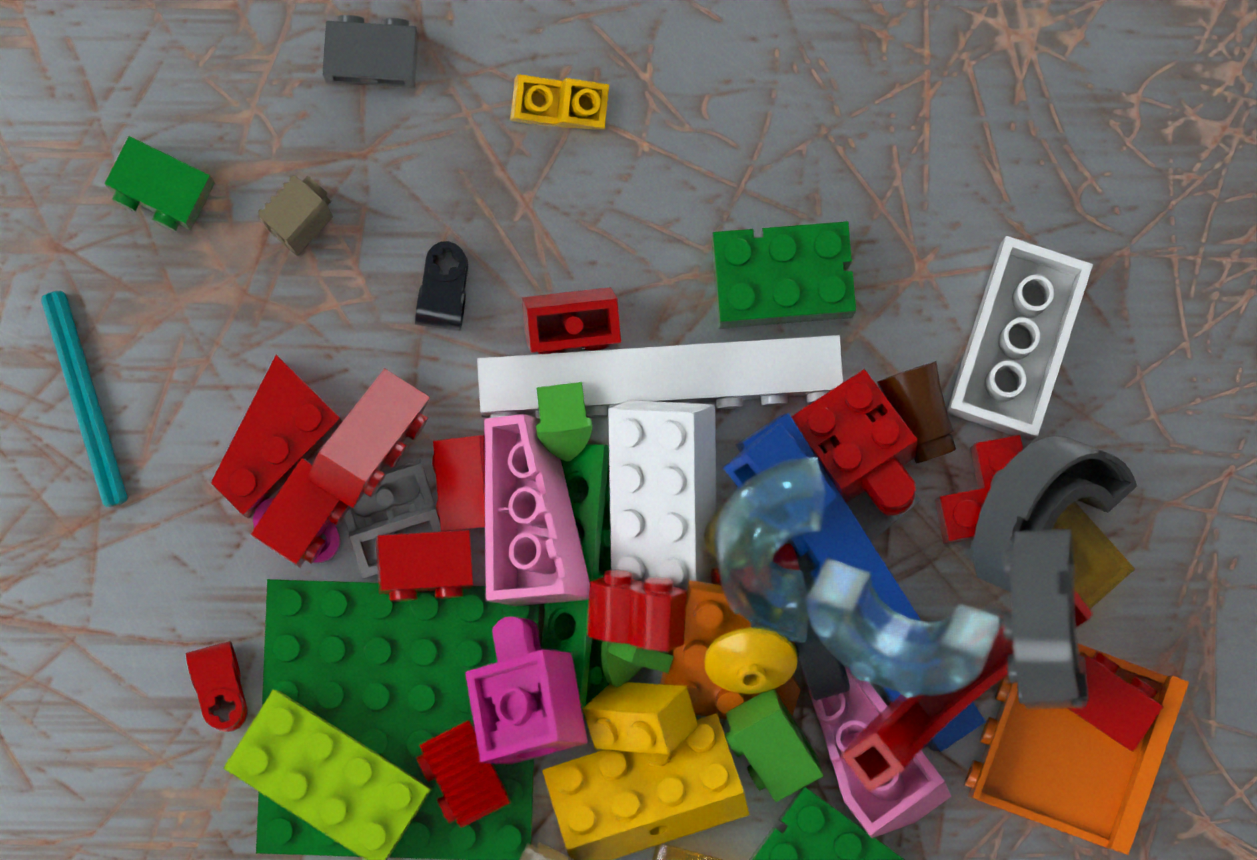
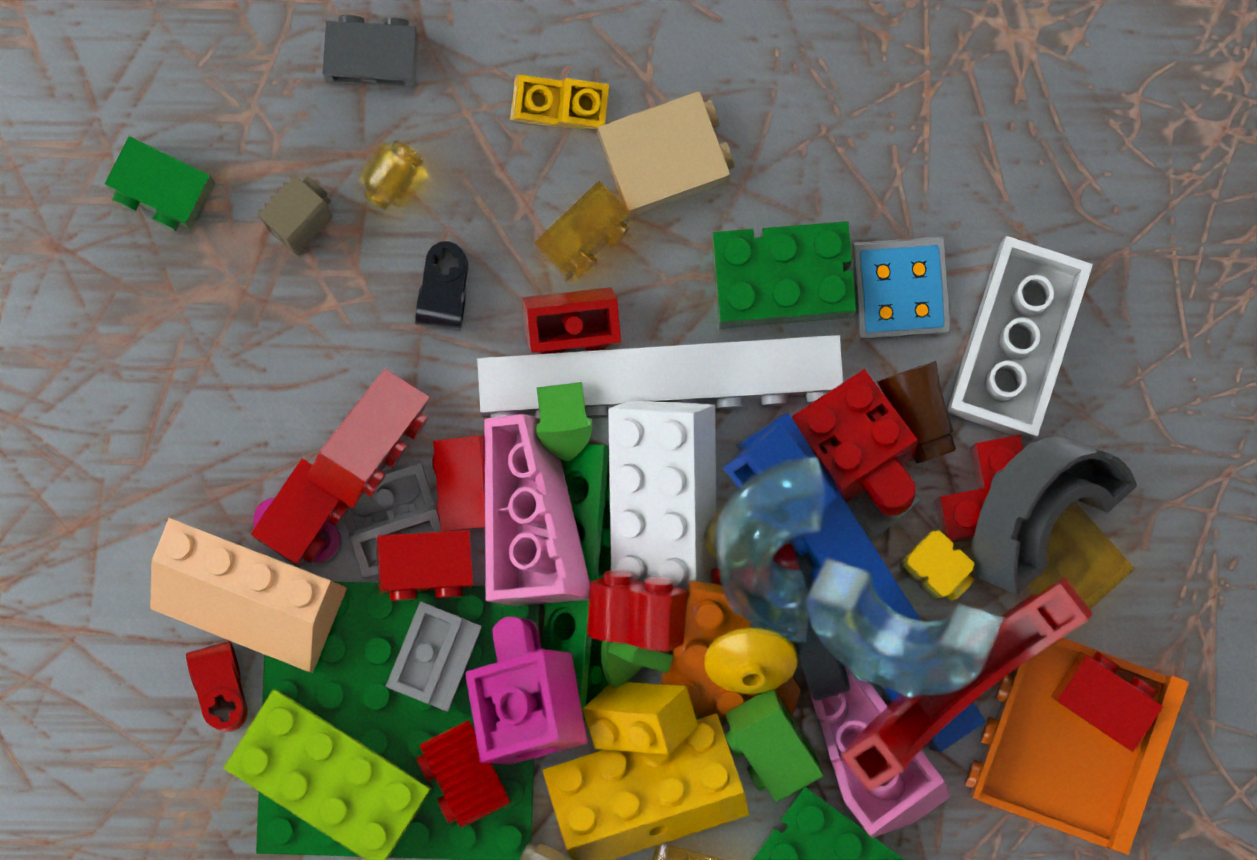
(84, 398): teal axle -> none
(243, 595): none -> light nougat slope
(277, 431): red wedge -> none
(393, 175): none -> clear yellow head
(434, 656): none -> light grey plate
(582, 232): none -> clear yellow brick
(666, 153): none -> tan brick
(901, 287): none -> dark azure slope
(938, 567): none -> yellow brick
(1043, 621): dark grey brick -> none

